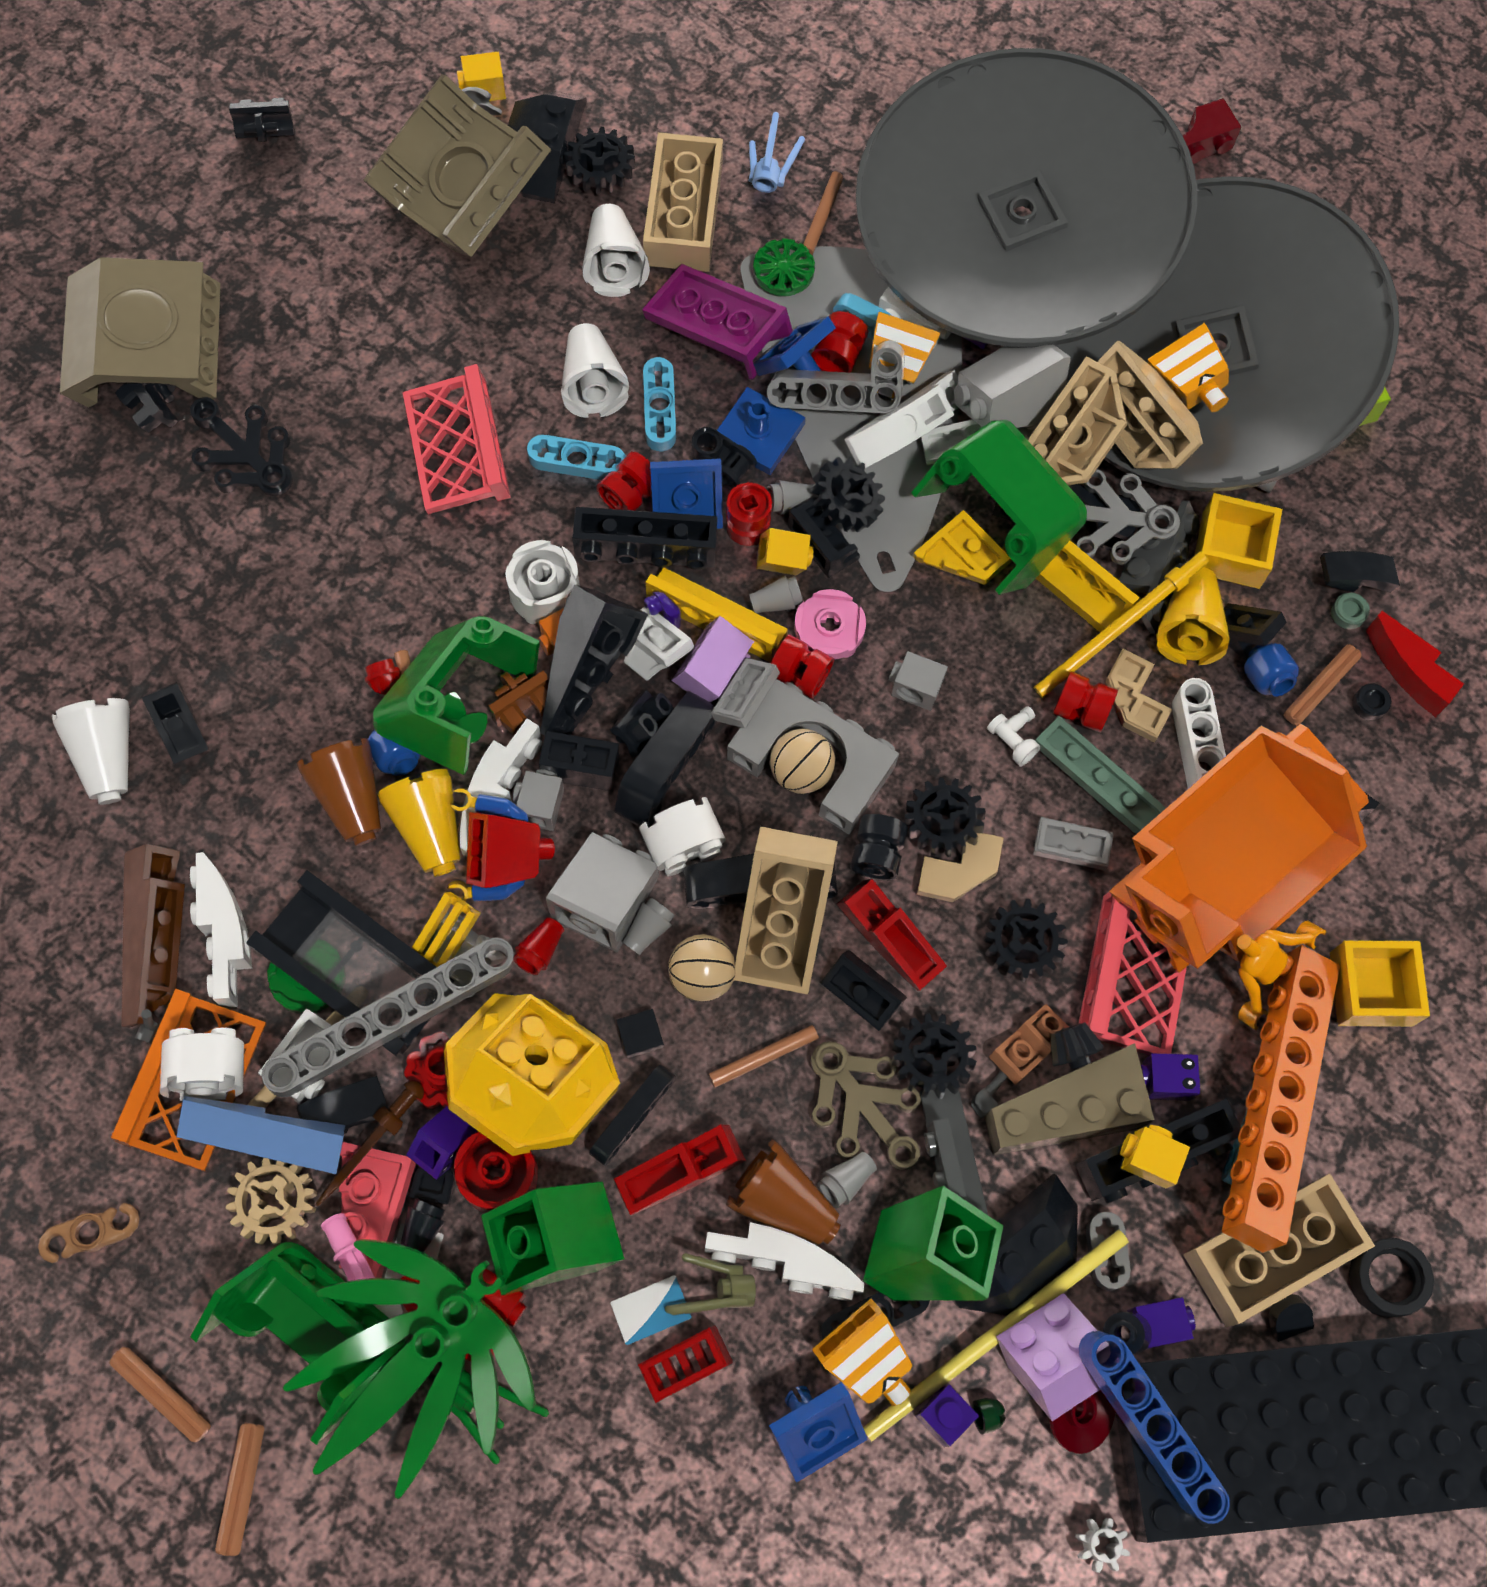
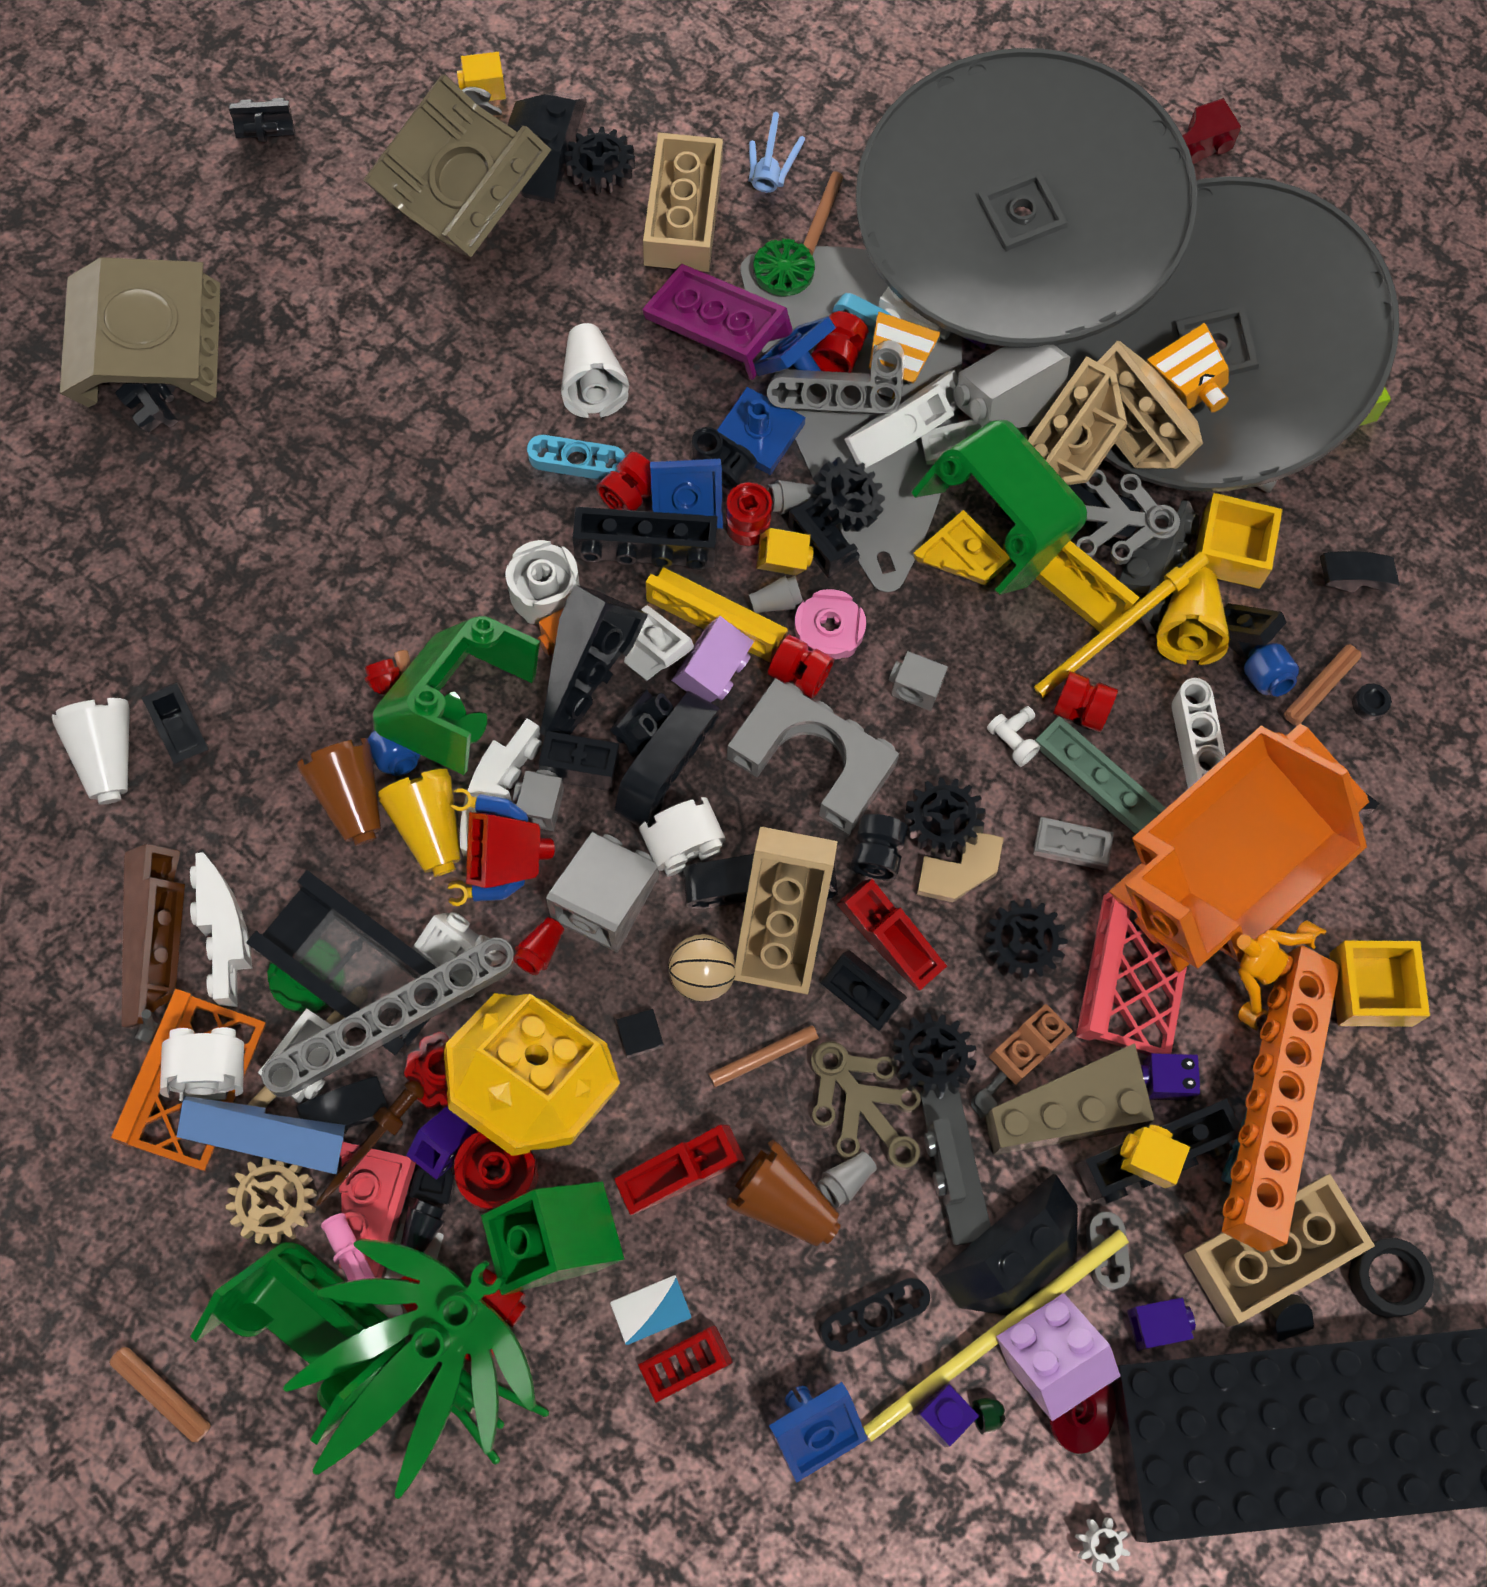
(70, 1232): medium nougat piece -> none
(239, 1489): nougat axle -> none
(243, 452): black plant -> none
(434, 921): yellow tile -> none
(485, 441): coral fence -> none
(516, 697): dark orange hips -> none
(613, 254): white cone -> none
(632, 1115): black beam -> none
(648, 925): light grey cone -> none
(652, 415): medium azure beam -> none
(662, 603): dark purple arm -> none
(734, 1291): olive plant -> none
(745, 692): light grey plate -> none
(802, 761): tan piece -> none
(802, 1261): white slope -> none
(867, 1356): light orange torso -> none
(934, 1249): green slope -> none
(1074, 1046): black piece -> none
(1134, 709): tan tile -> none
(1139, 1328): black brick -> none
(1169, 1438): blue beam -> none
(1350, 610): sand green tile -> none
(1413, 664): red slope -> none

